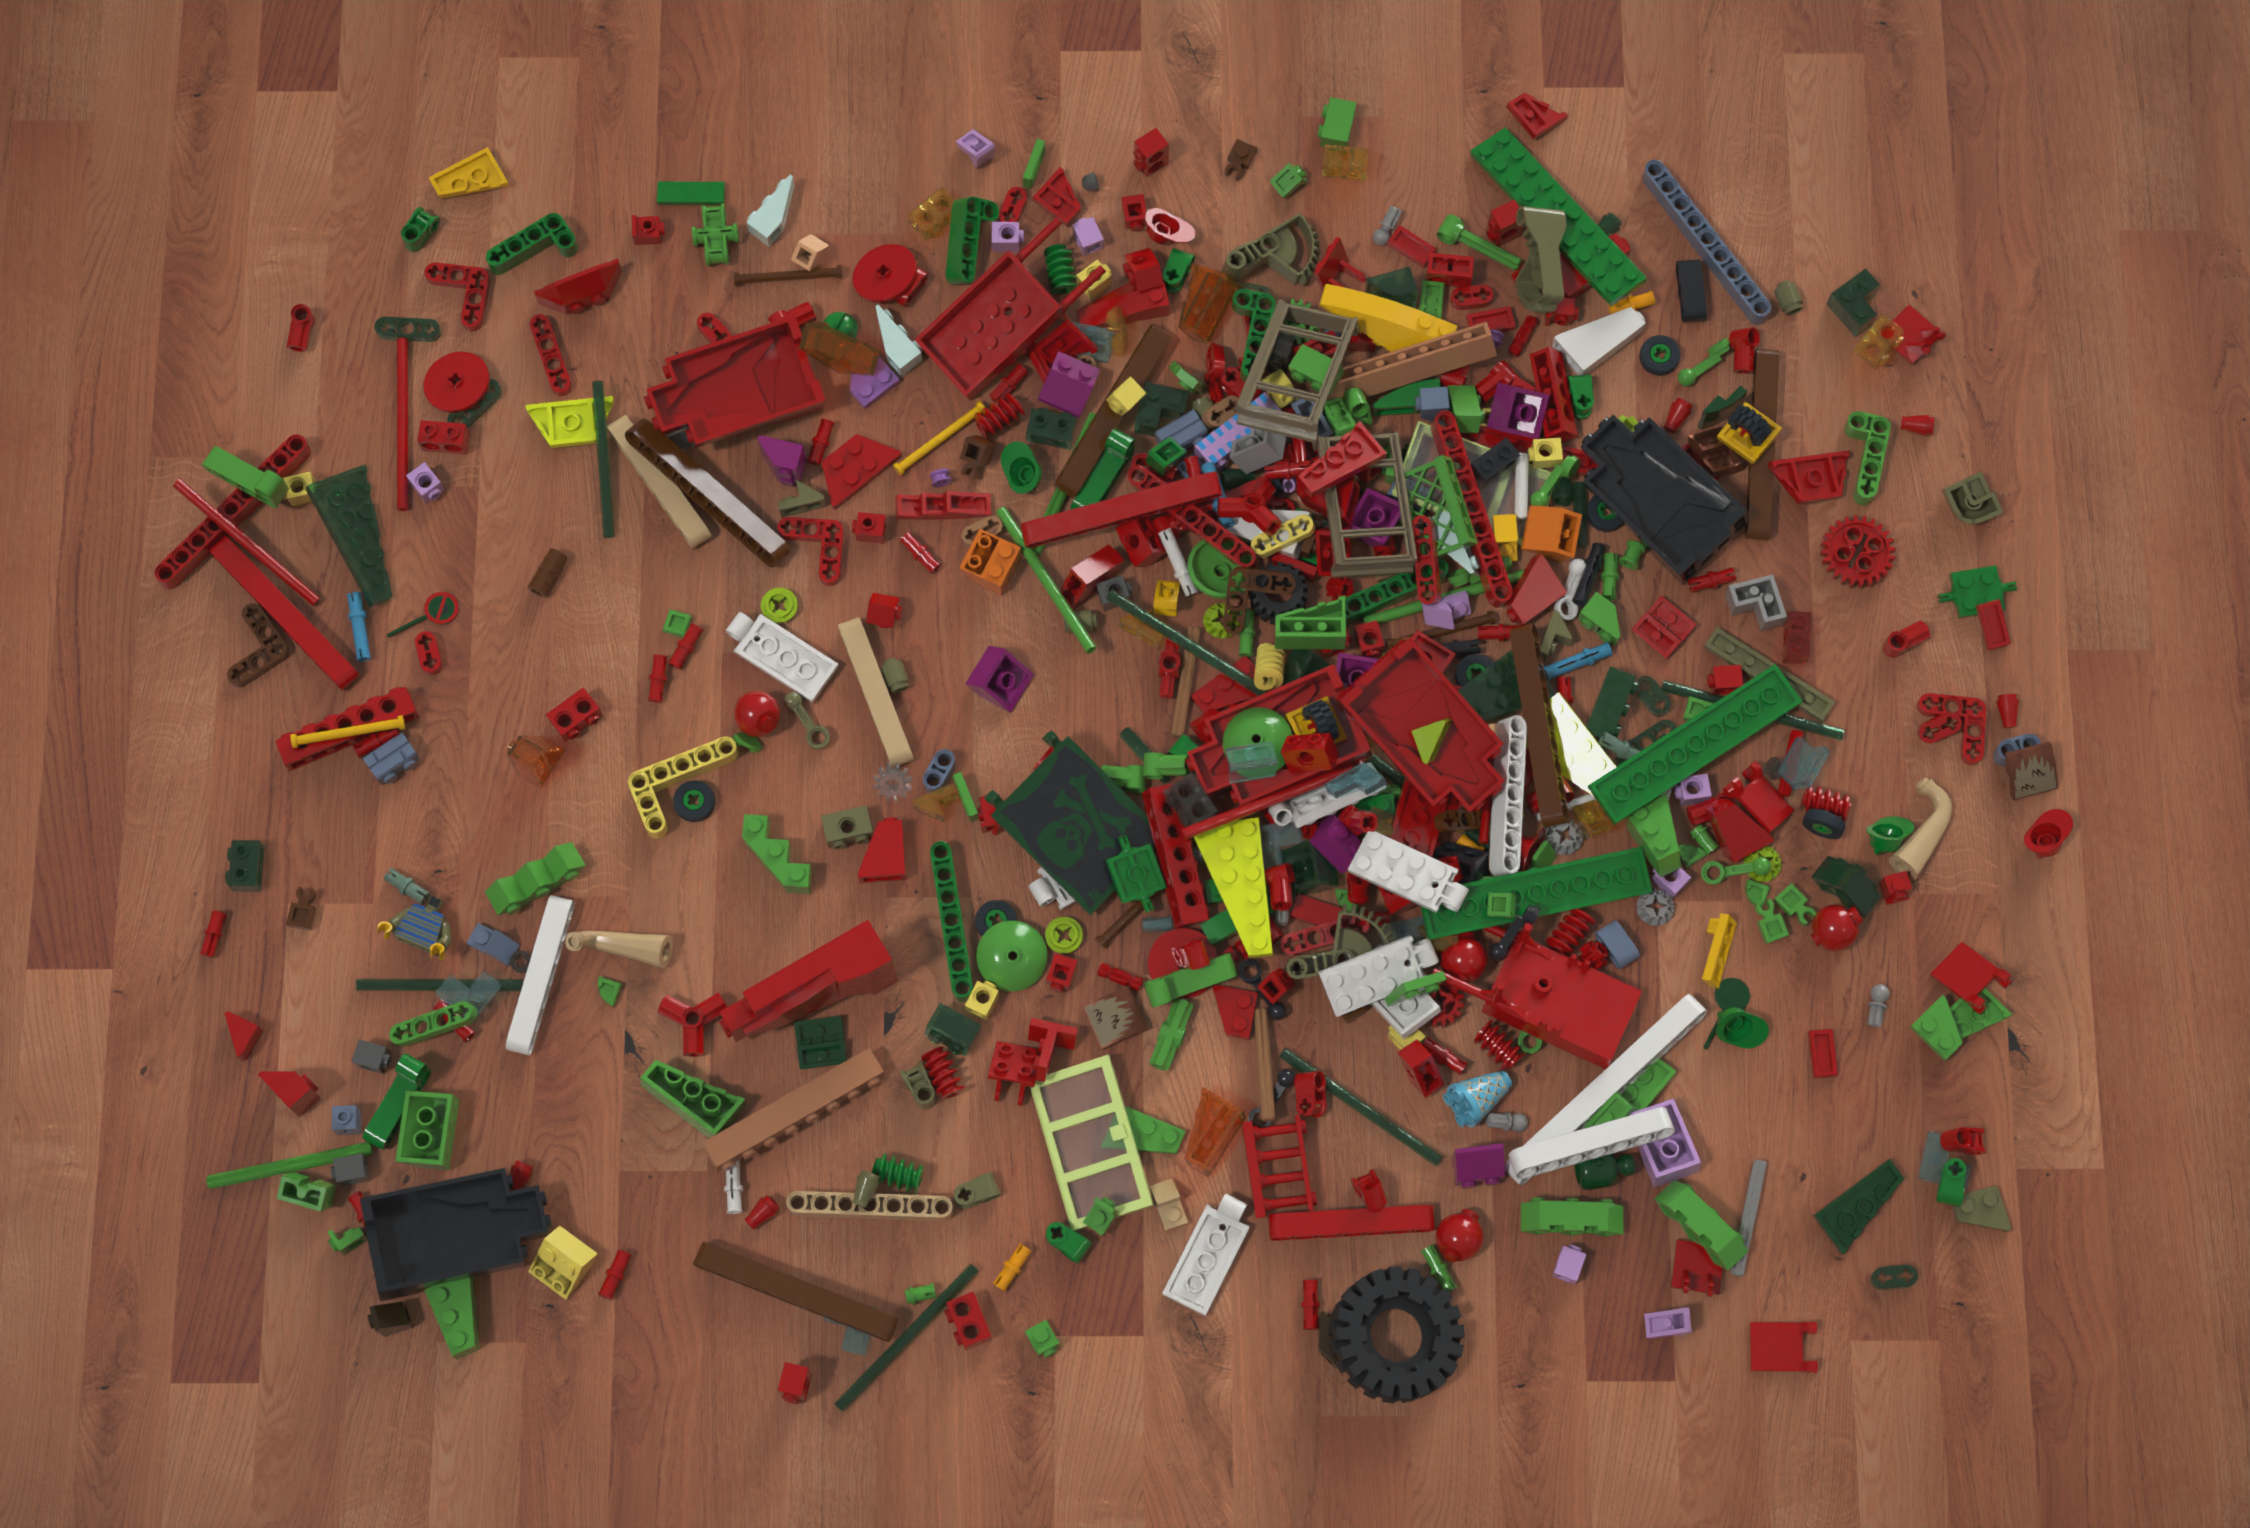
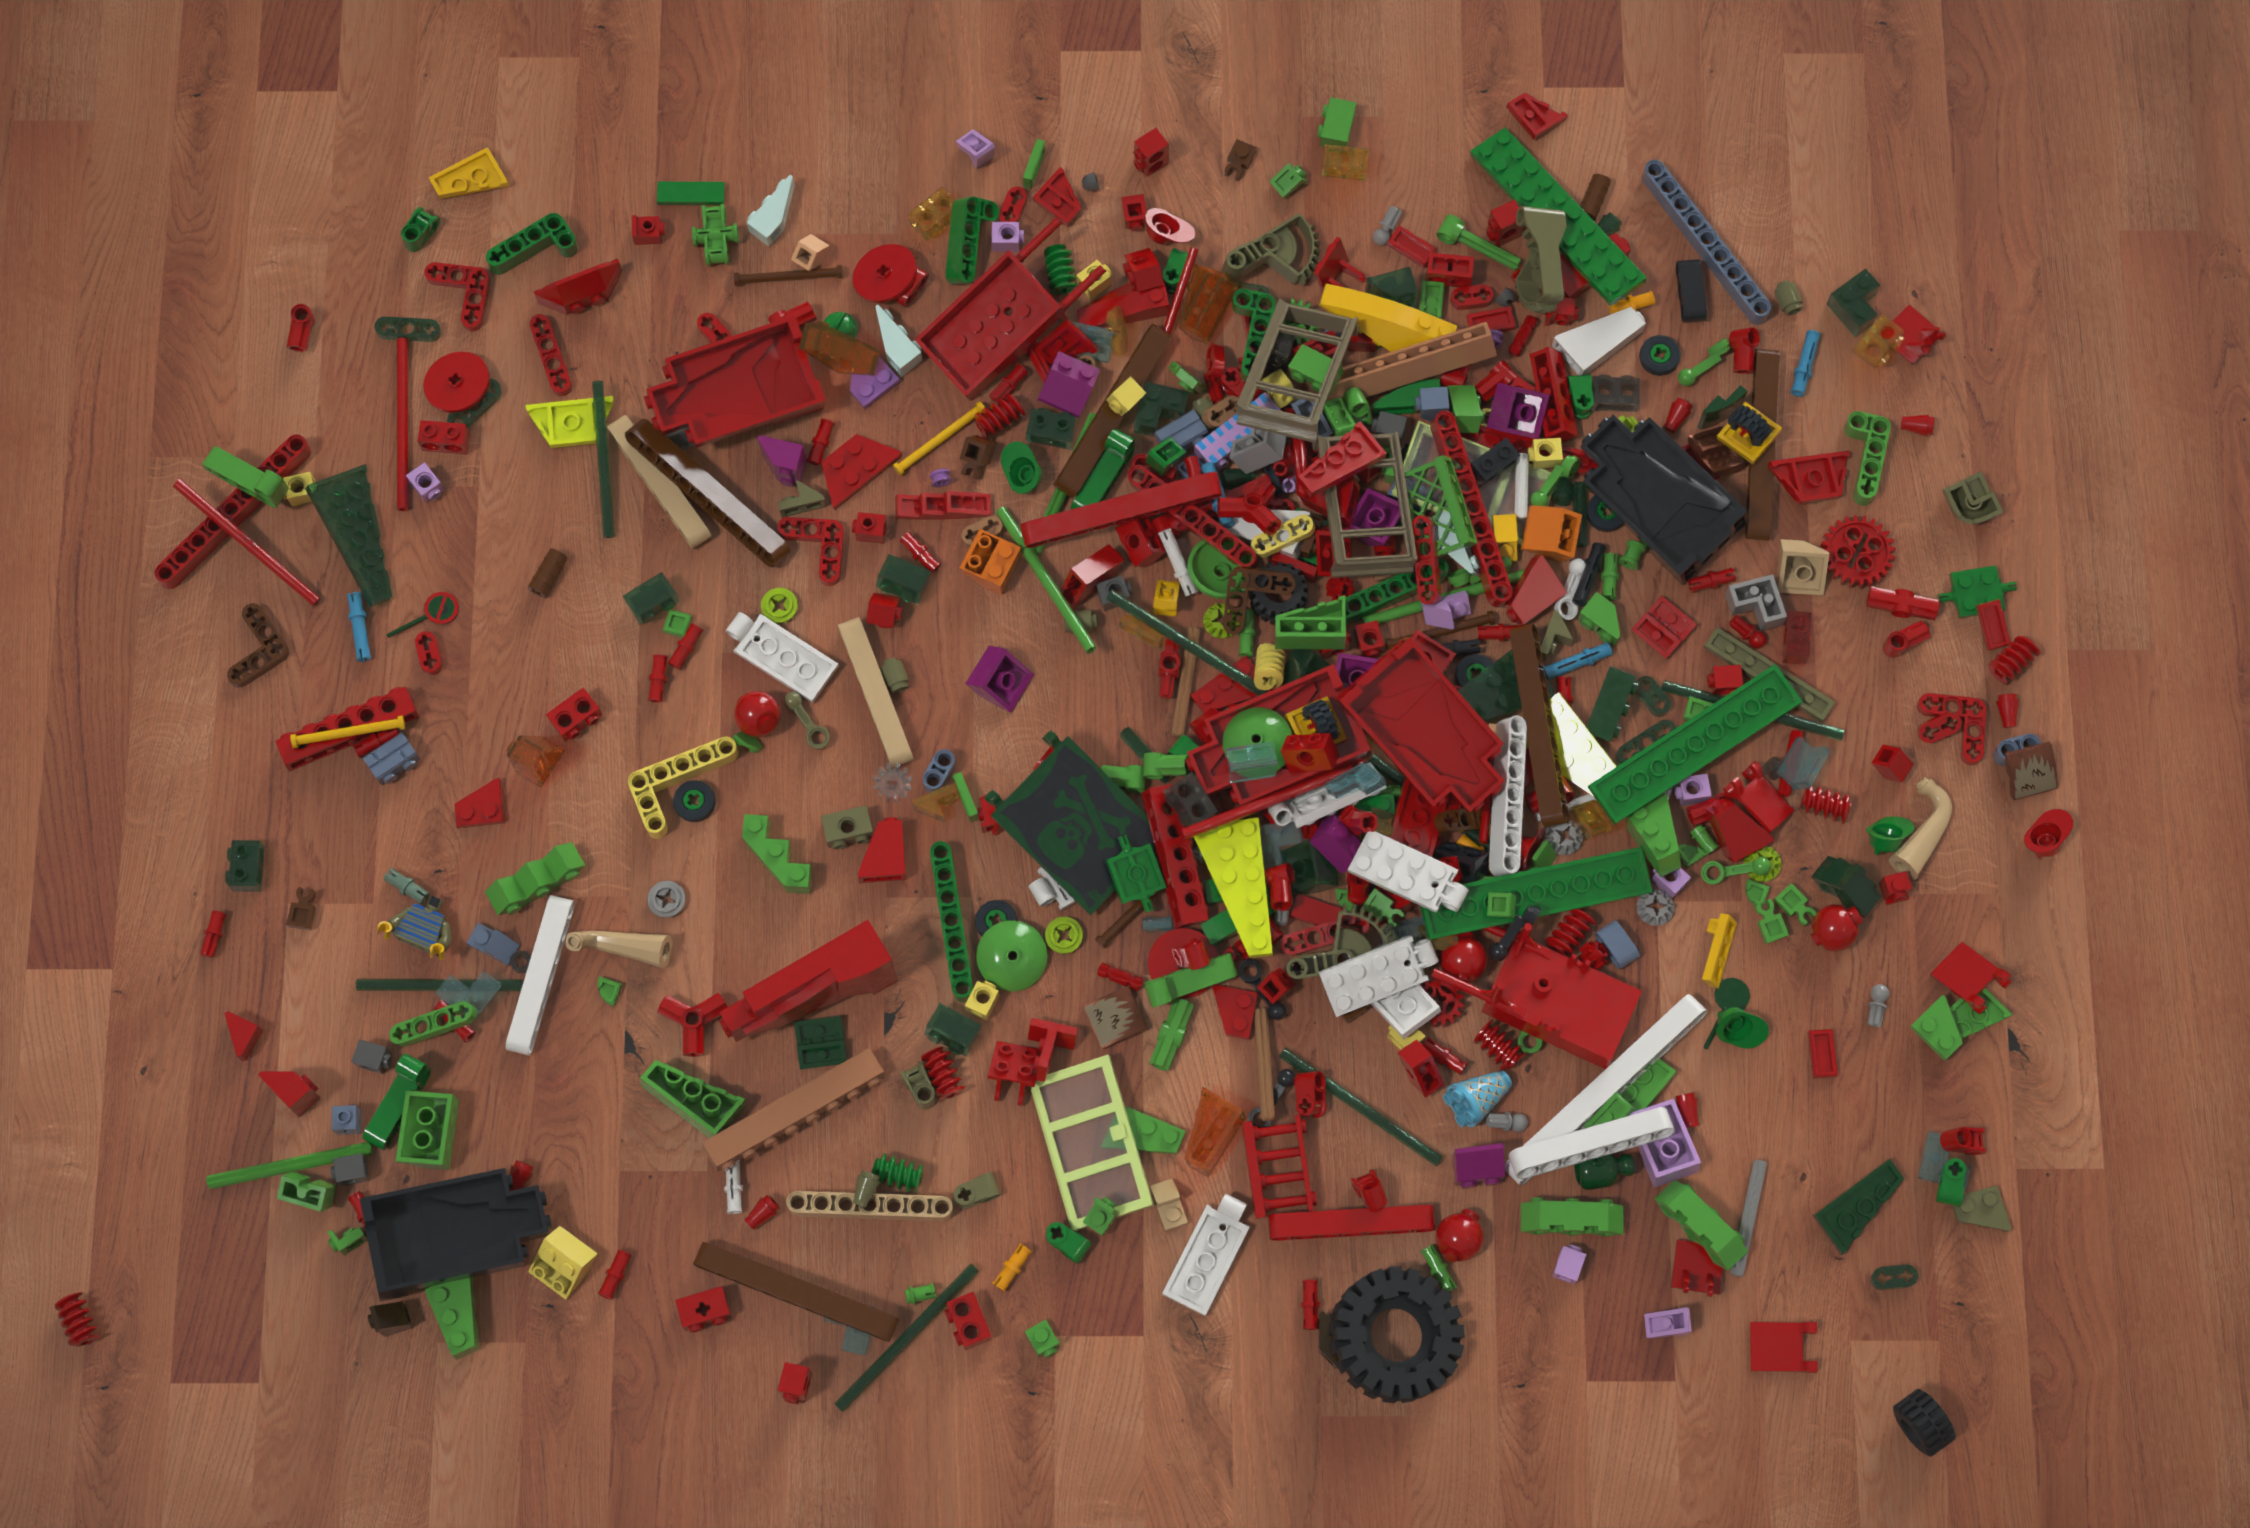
(75, 1321): none -> red piece
(284, 612): red beam -> none
(481, 807): none -> red wing
(651, 599): none -> clear green brick
(661, 890): none -> light grey gear
(713, 1299): none -> red brick
(903, 579): none -> clear green brick
(1064, 965): red brick -> none
(1088, 236): lavender brick -> none
(1180, 290): none -> red bar
(1287, 470): red pin -> none
(1382, 906): none -> bright green plate
(1389, 423): none -> dark grey brick
(1415, 987): bright green wing -> none
(1430, 739): lime slope -> none
(1504, 296): none -> dark grey hinge
(1595, 195): none -> reddish brown axle
(1616, 399): none -> clear smoke brick
(1619, 747): sand green pin -> none
(1688, 1108): none -> red cone
(1756, 639): none -> red axle
(1801, 568): none -> tan slope
(1803, 370): none -> dark azure pin
(1823, 824): black bush -> none
(1892, 763): none -> red brick
(1902, 603): none -> red piece
(1924, 1422): none -> black tyre
(2013, 657): none -> red piece

